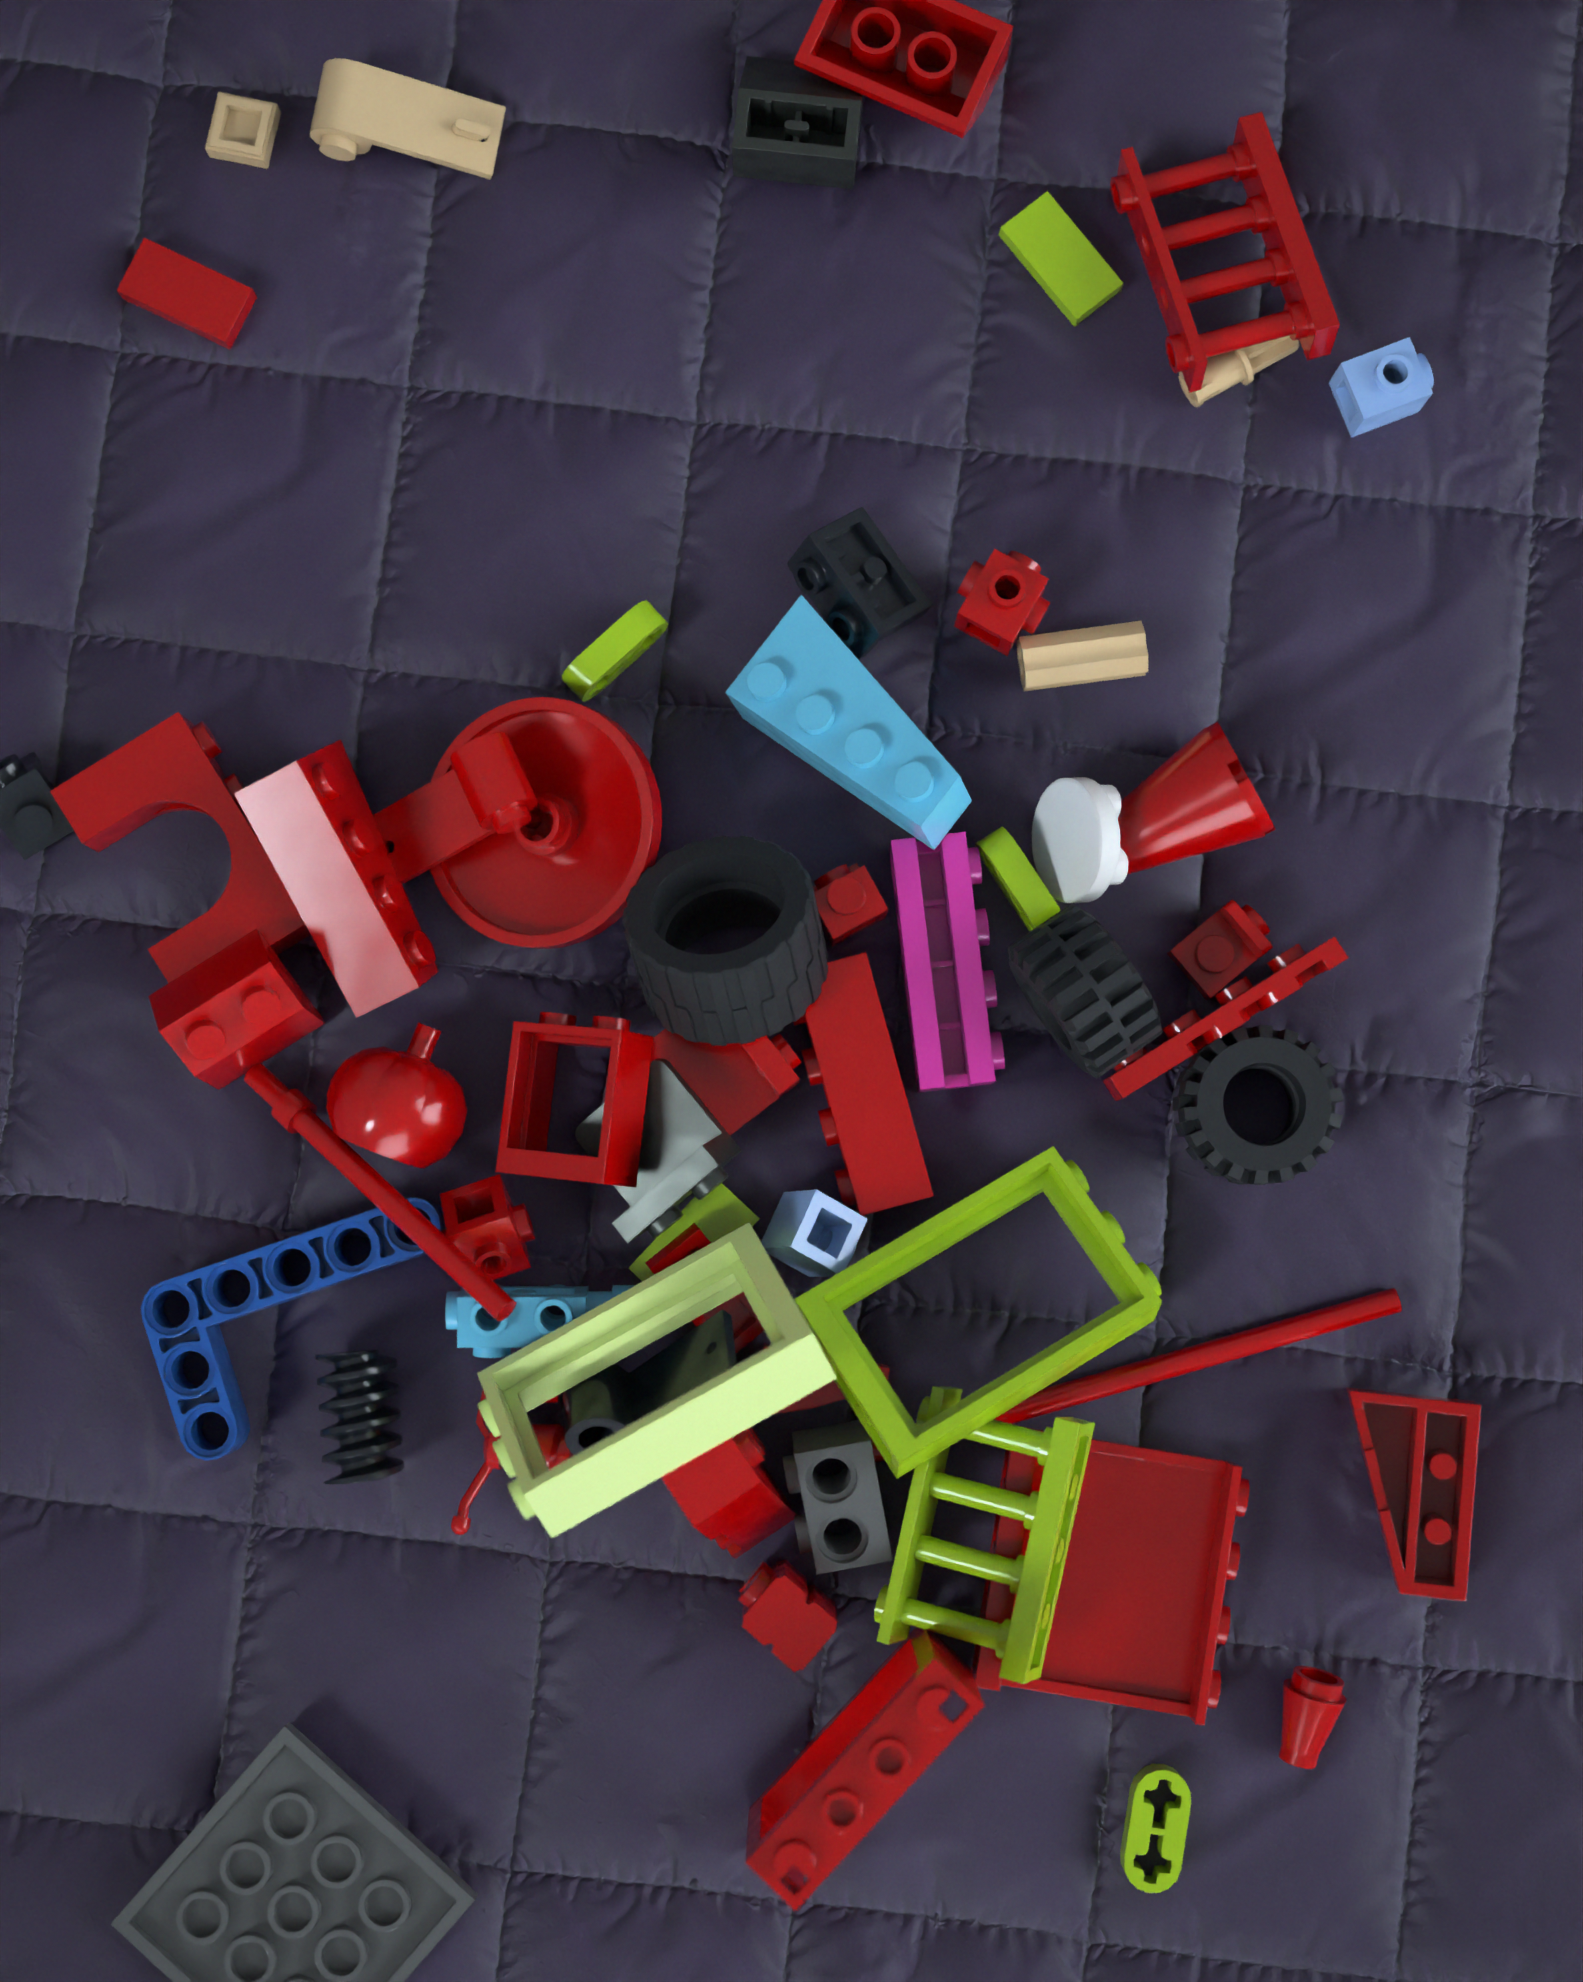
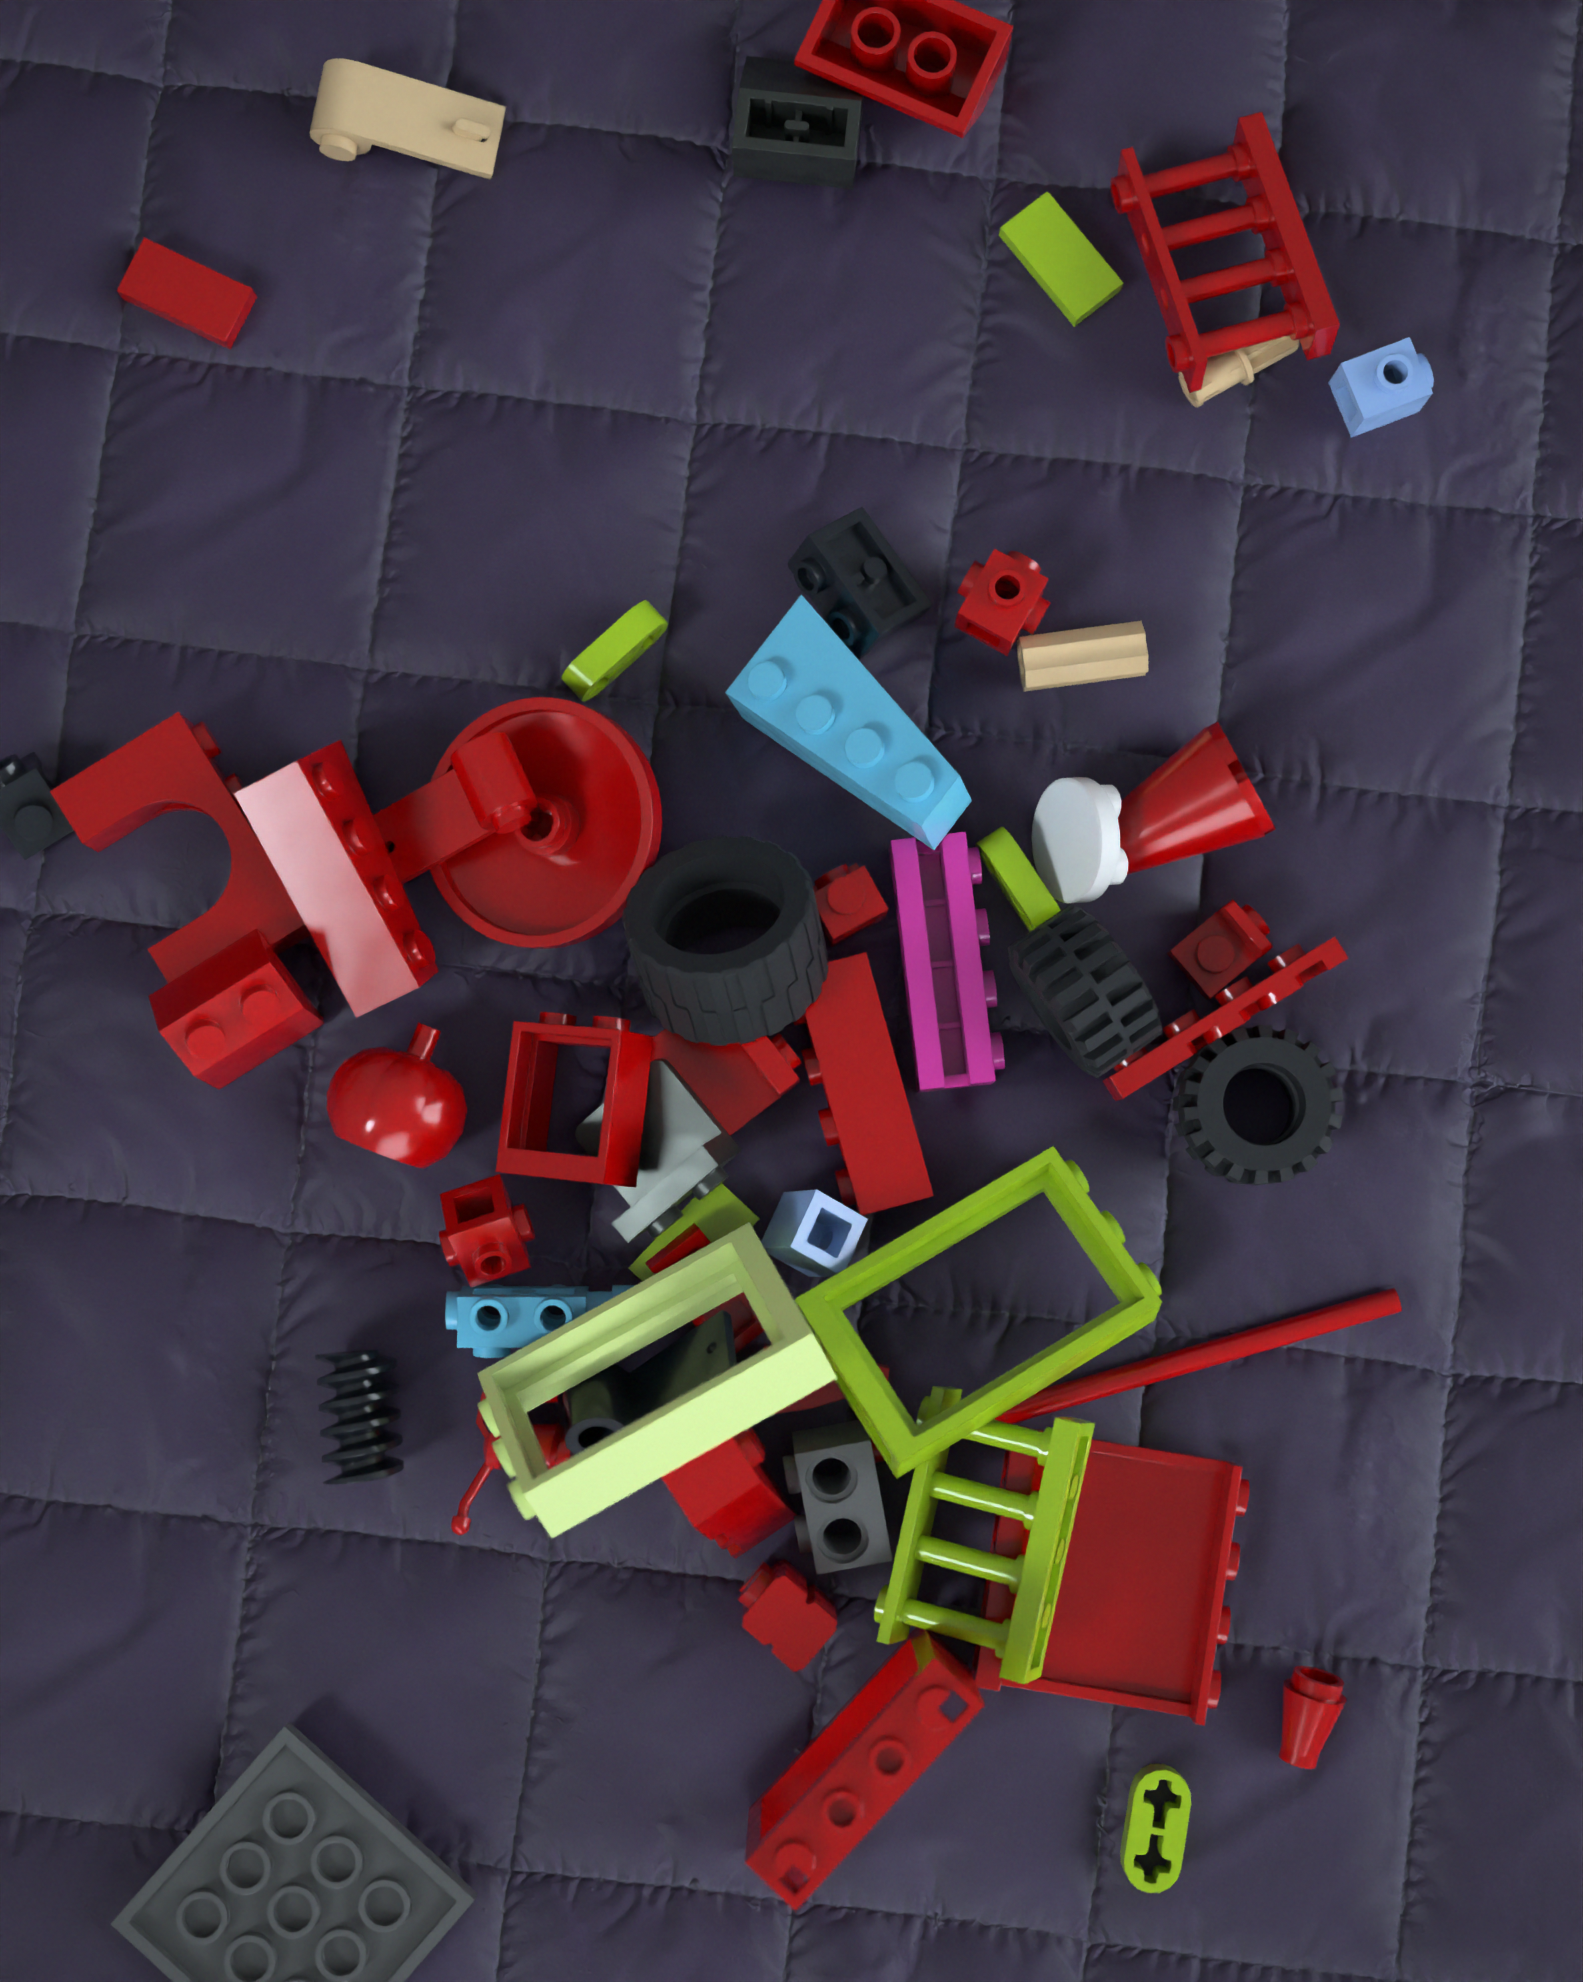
(243, 130): tan tile -> none
(268, 1288): blue beam -> none
(299, 1116): red bar -> none
(1422, 1483): red wedge -> none

